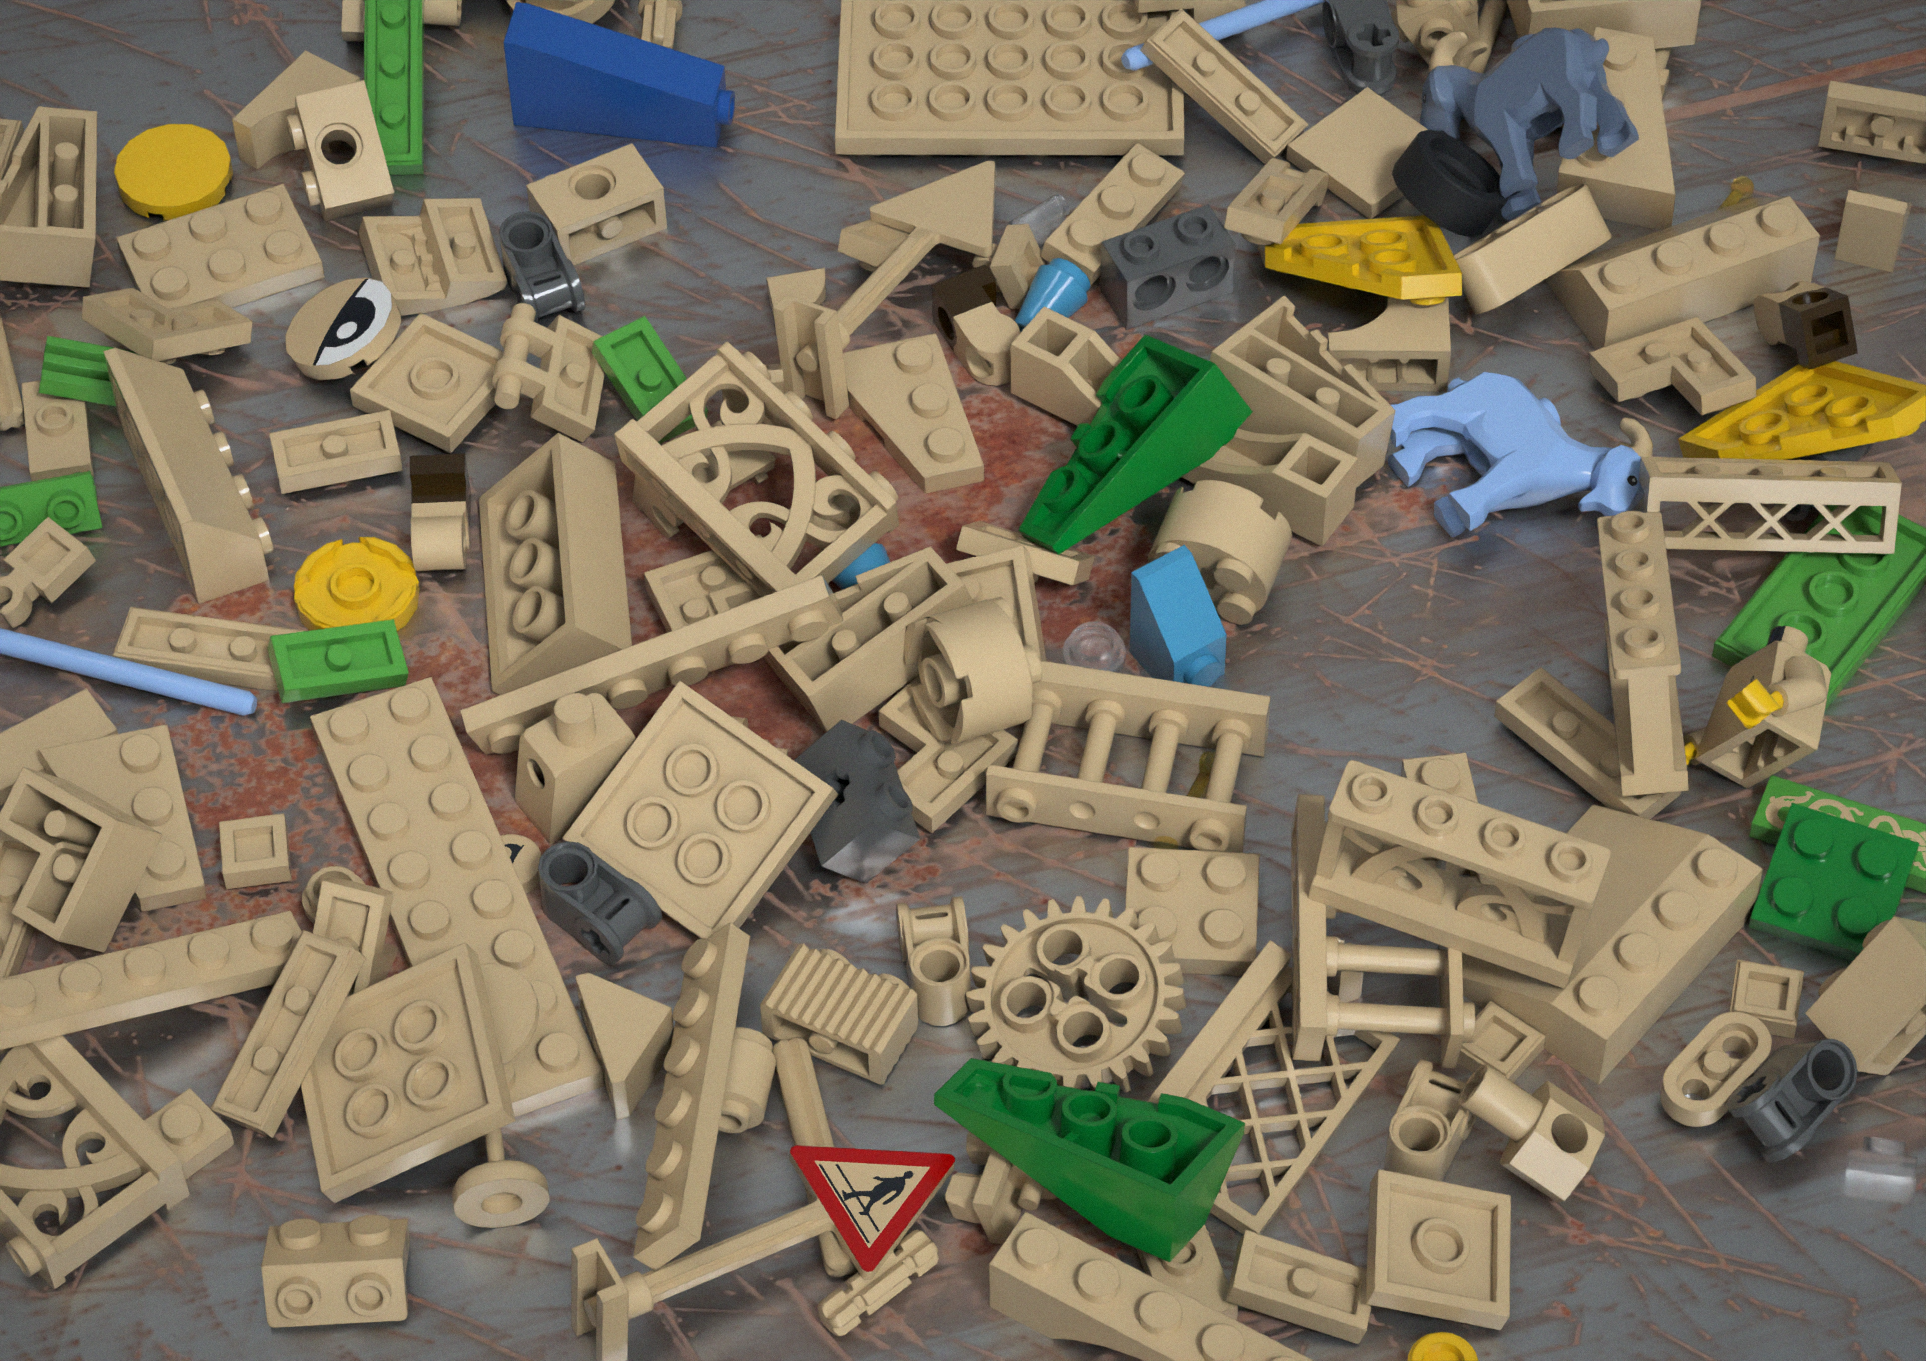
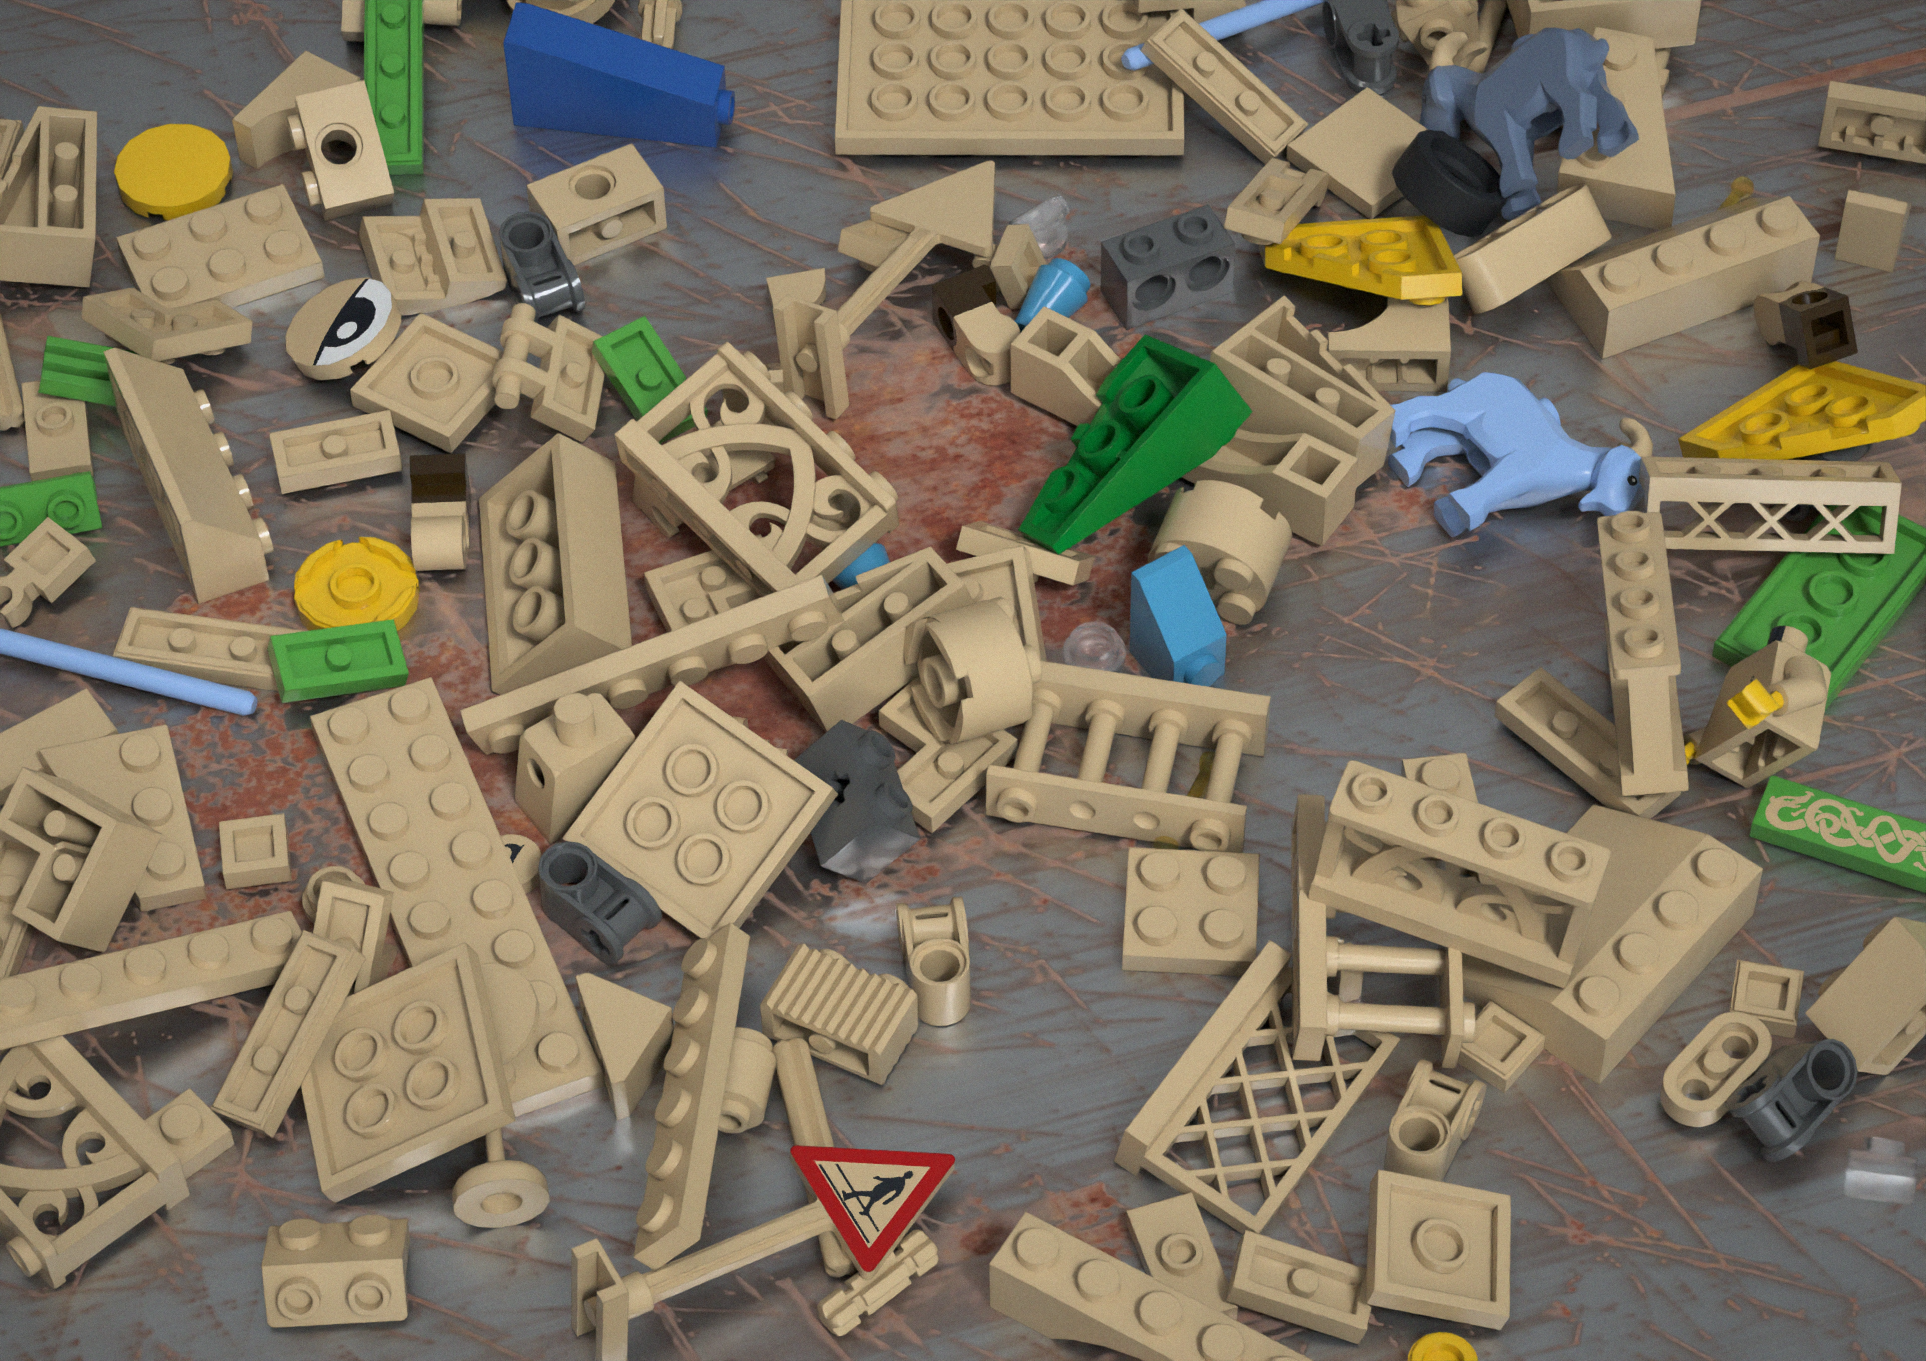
(916, 409): tan wing -> none
(996, 1195): tan hips -> none
(1109, 954): tan gear -> none
(1116, 1160): green wedge -> none
(1117, 205): tan plate -> none
(1530, 1125): tan piece -> none
(1676, 356): tan plate -> none
(1831, 882): green plate -> none

